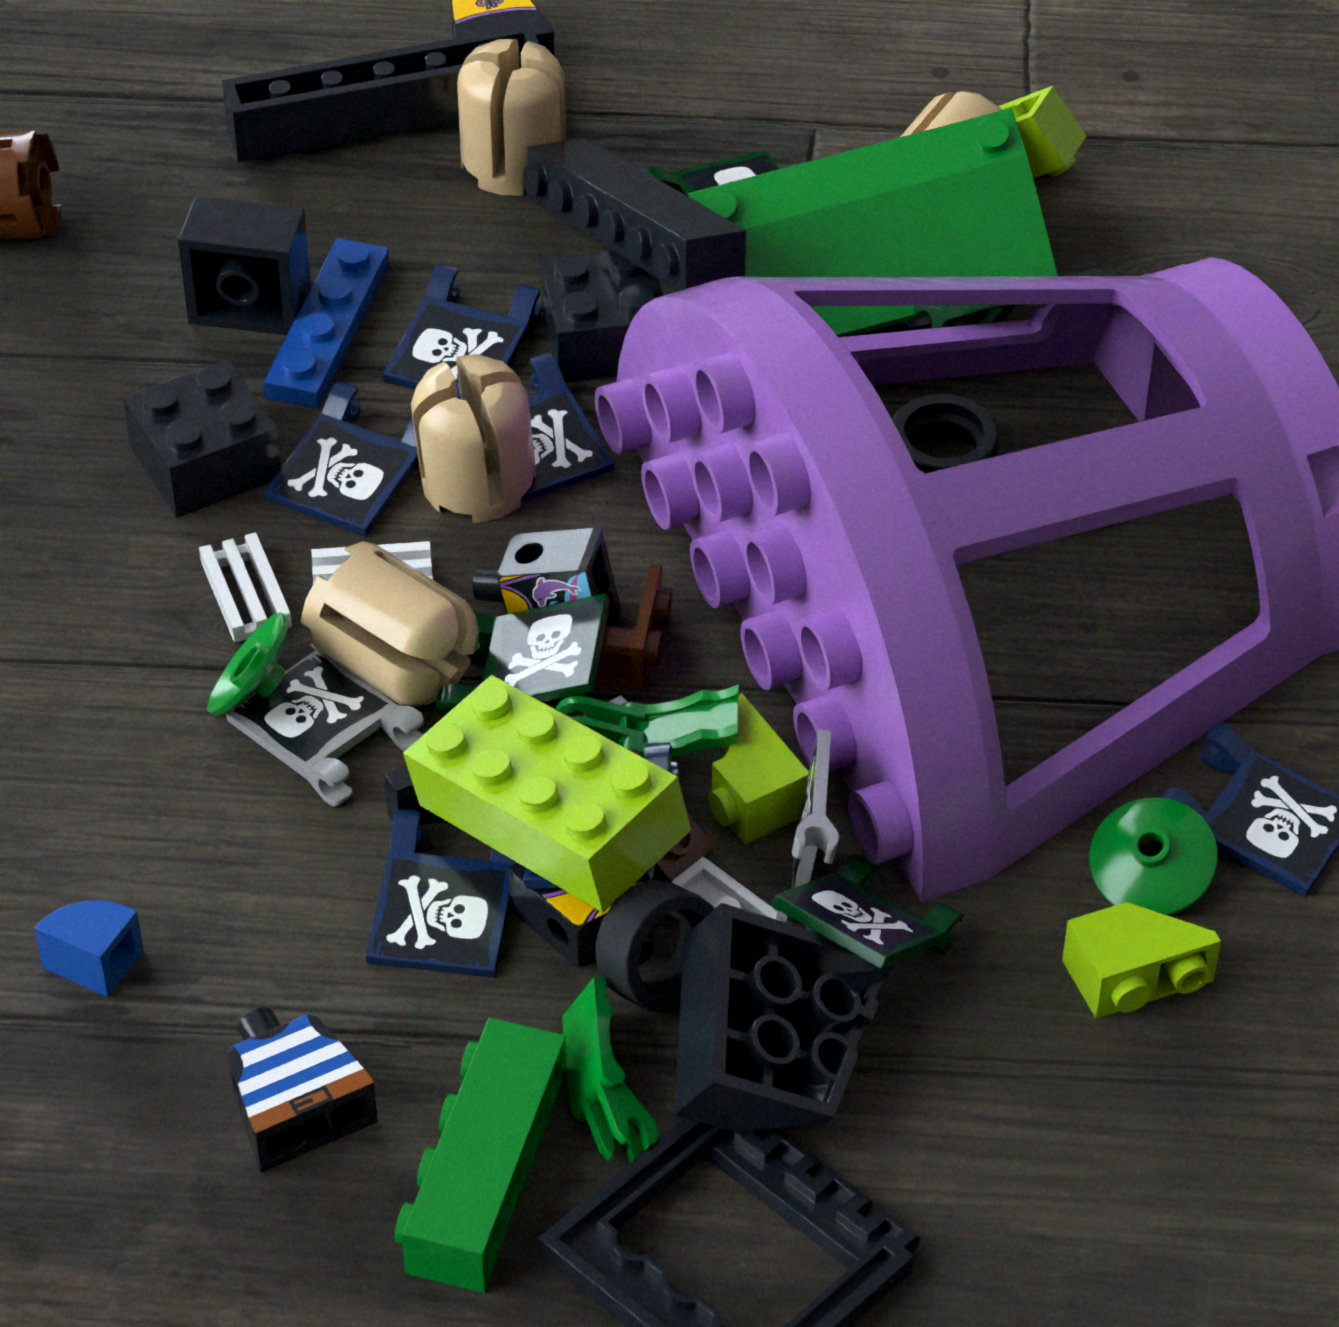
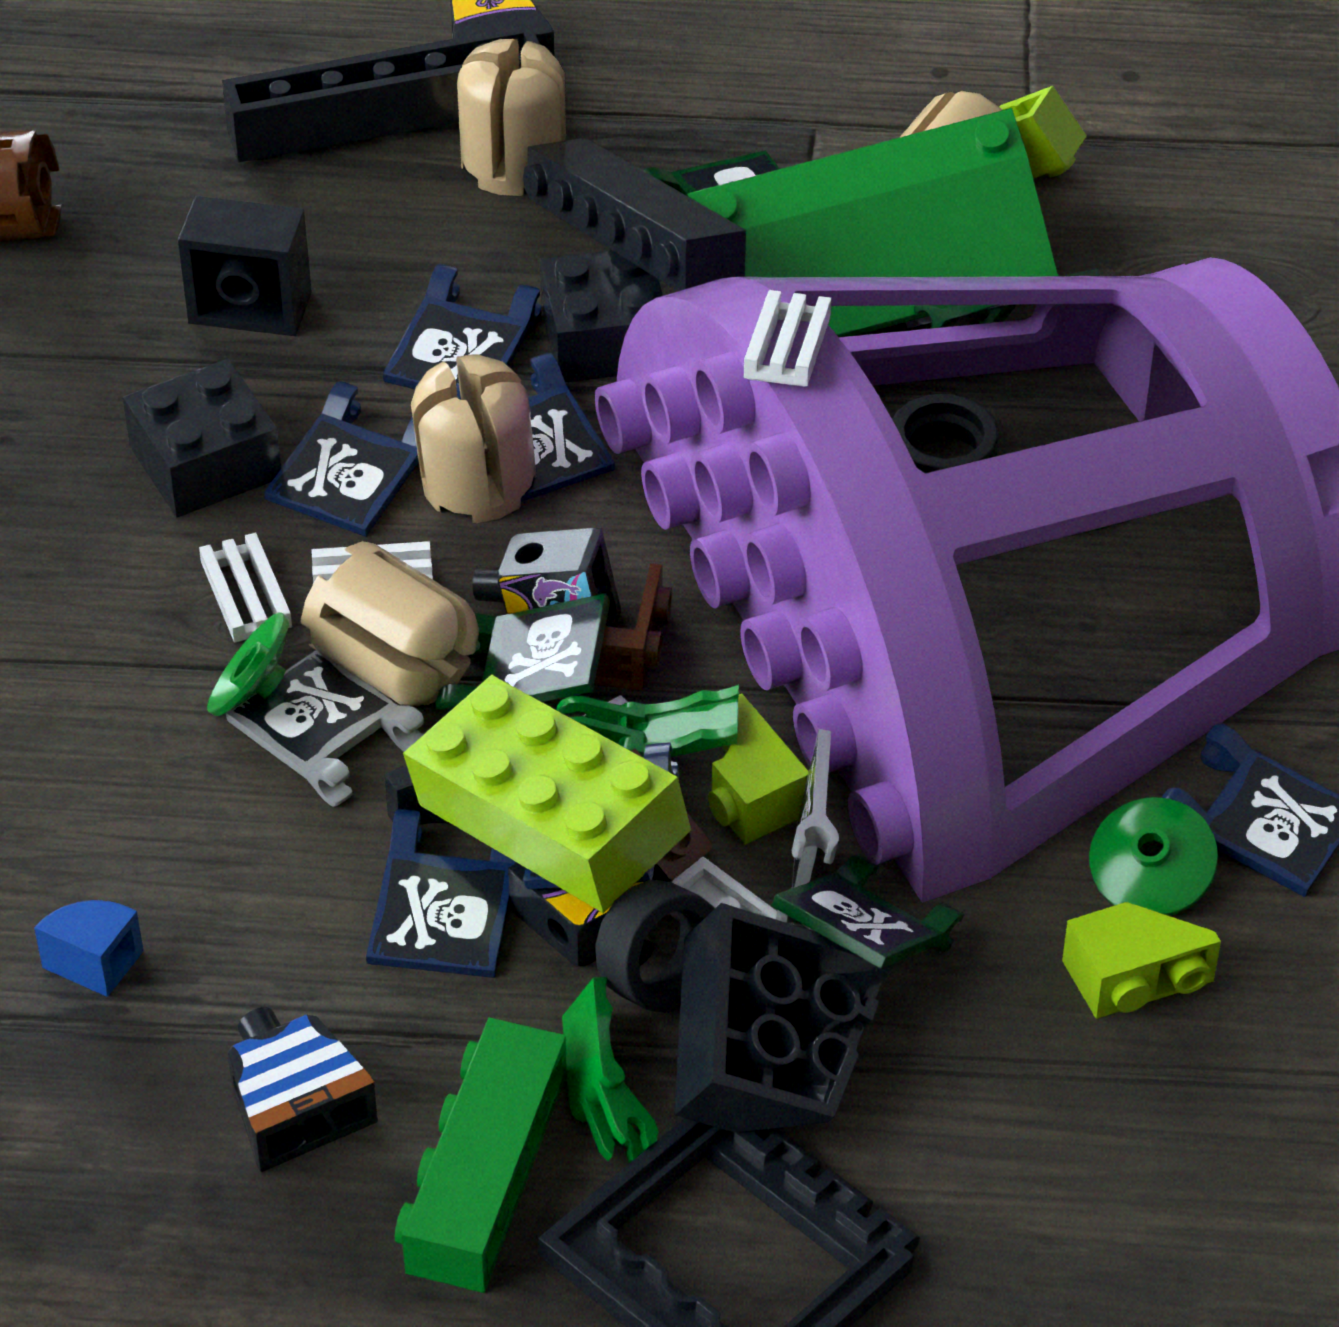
(326, 323): blue plate -> none
(792, 314): none -> white tile

